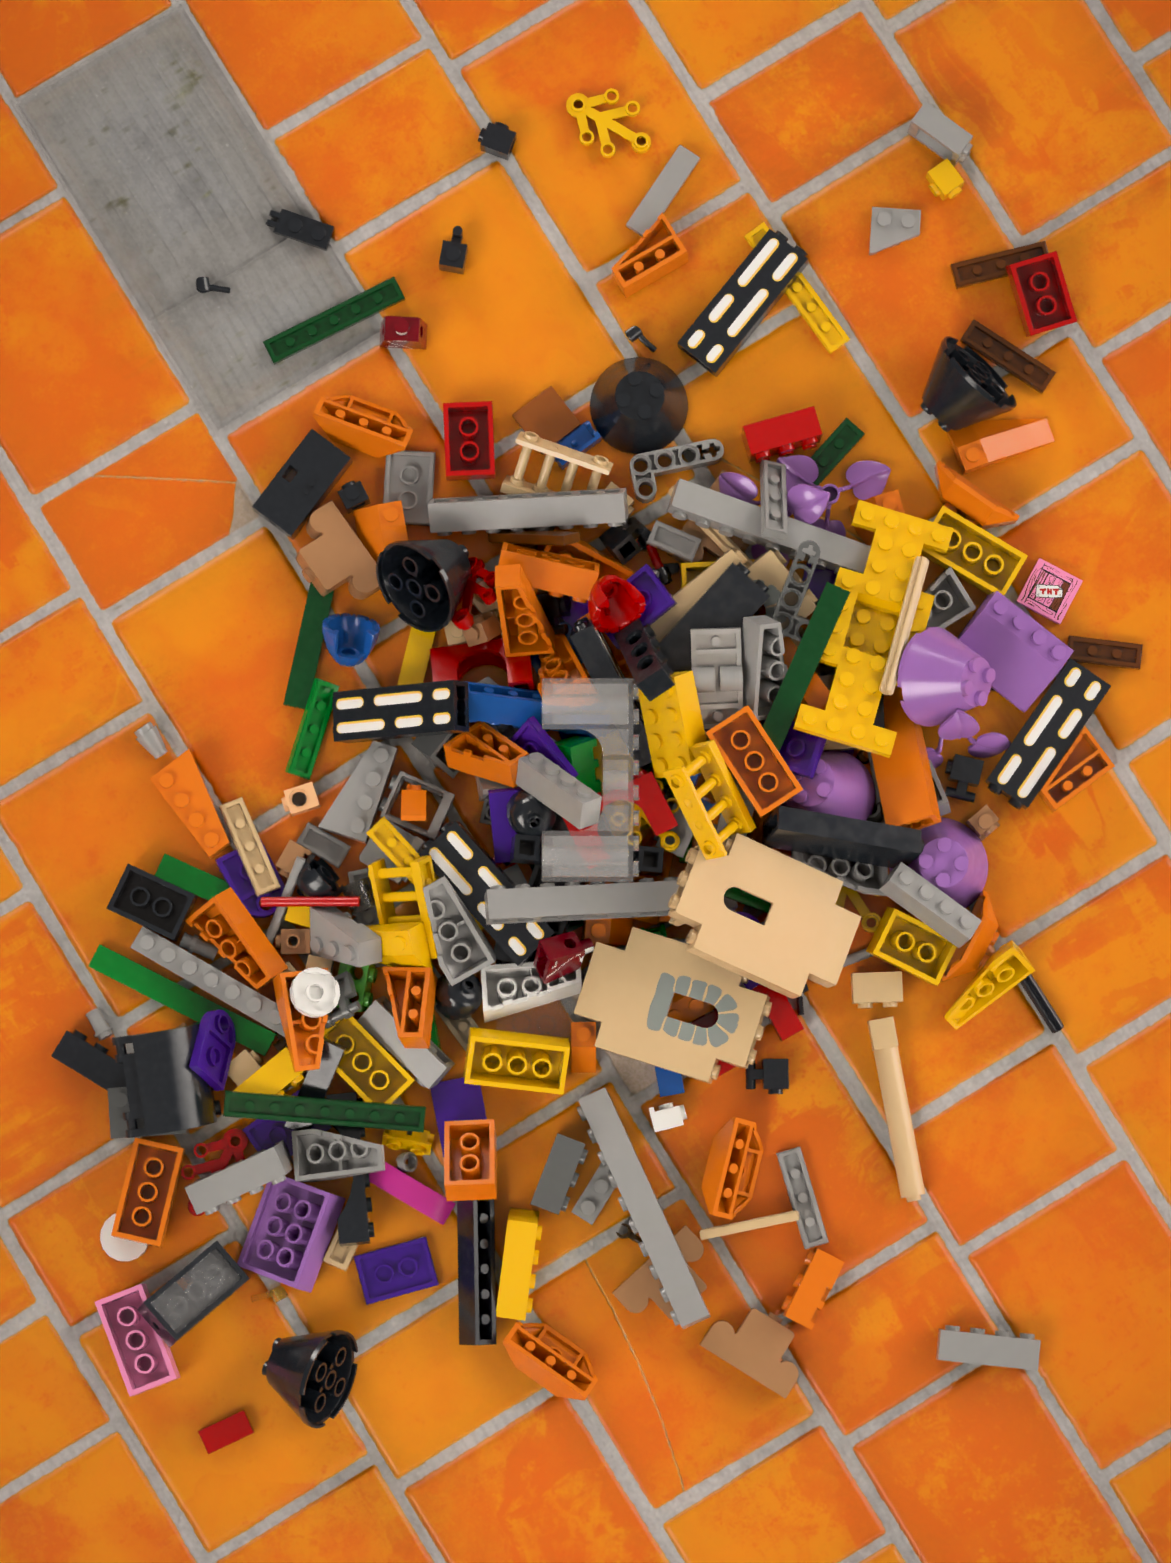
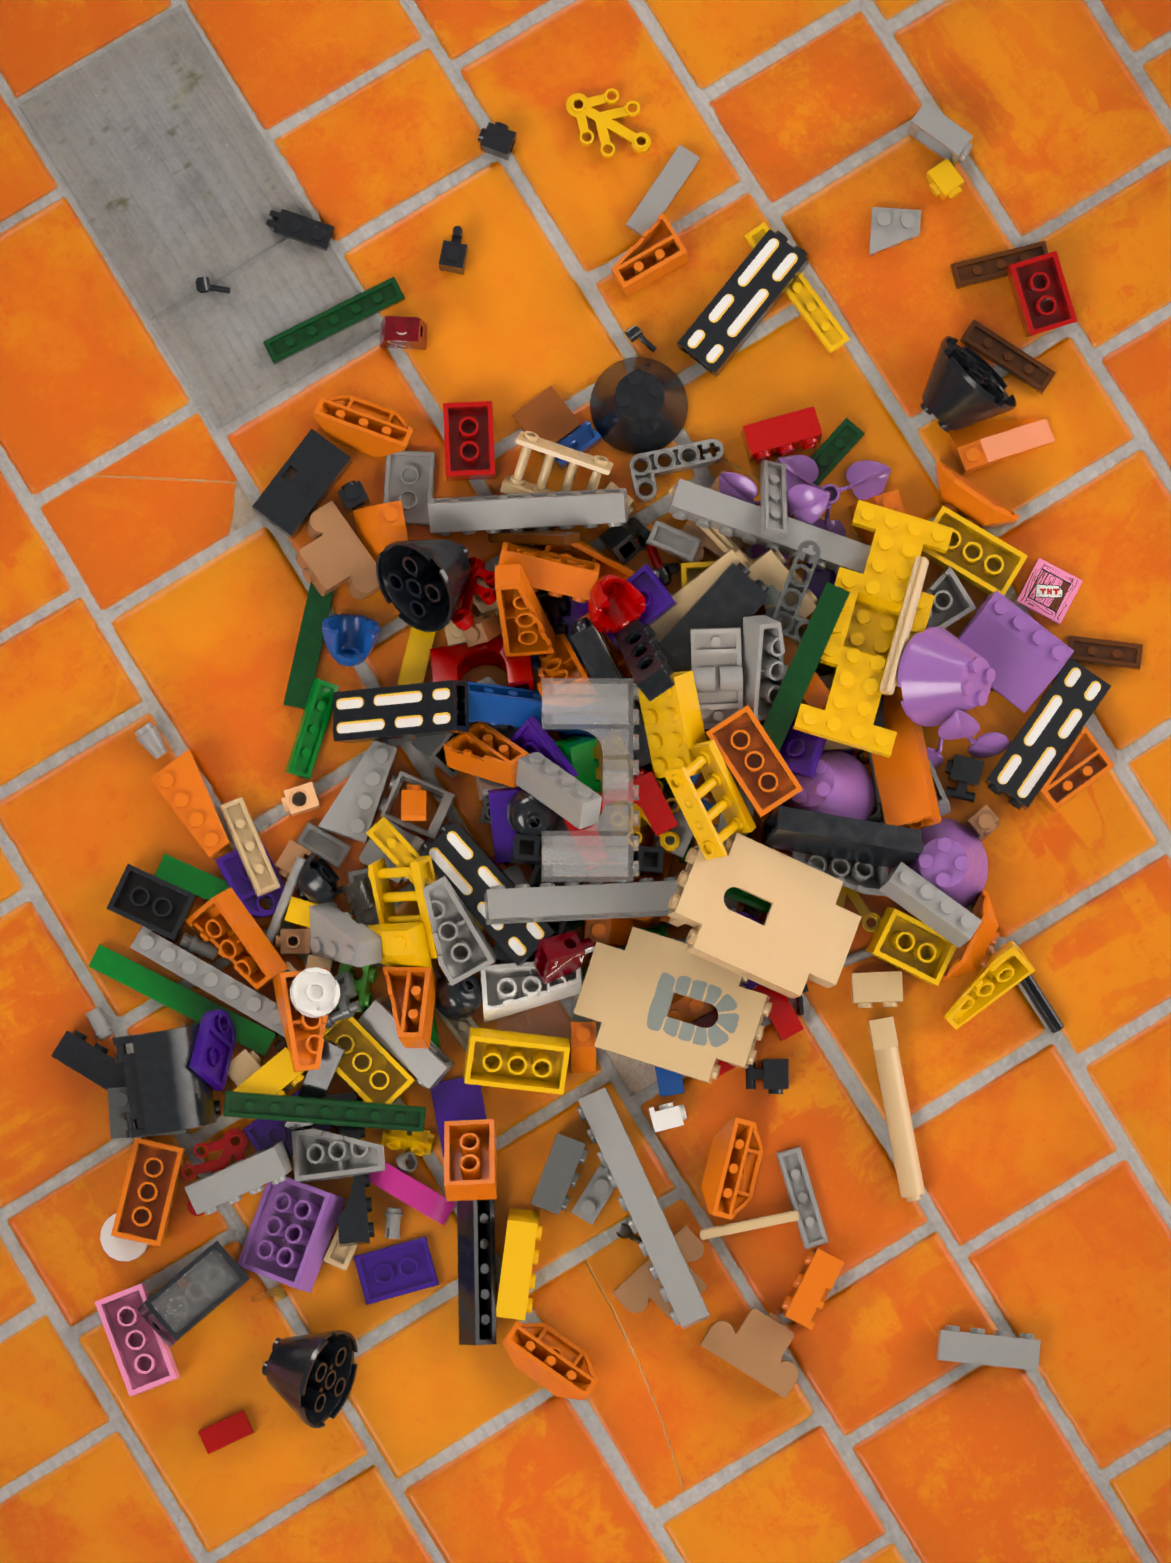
(310, 901): red bar -> none
(393, 1221): none -> light grey pin

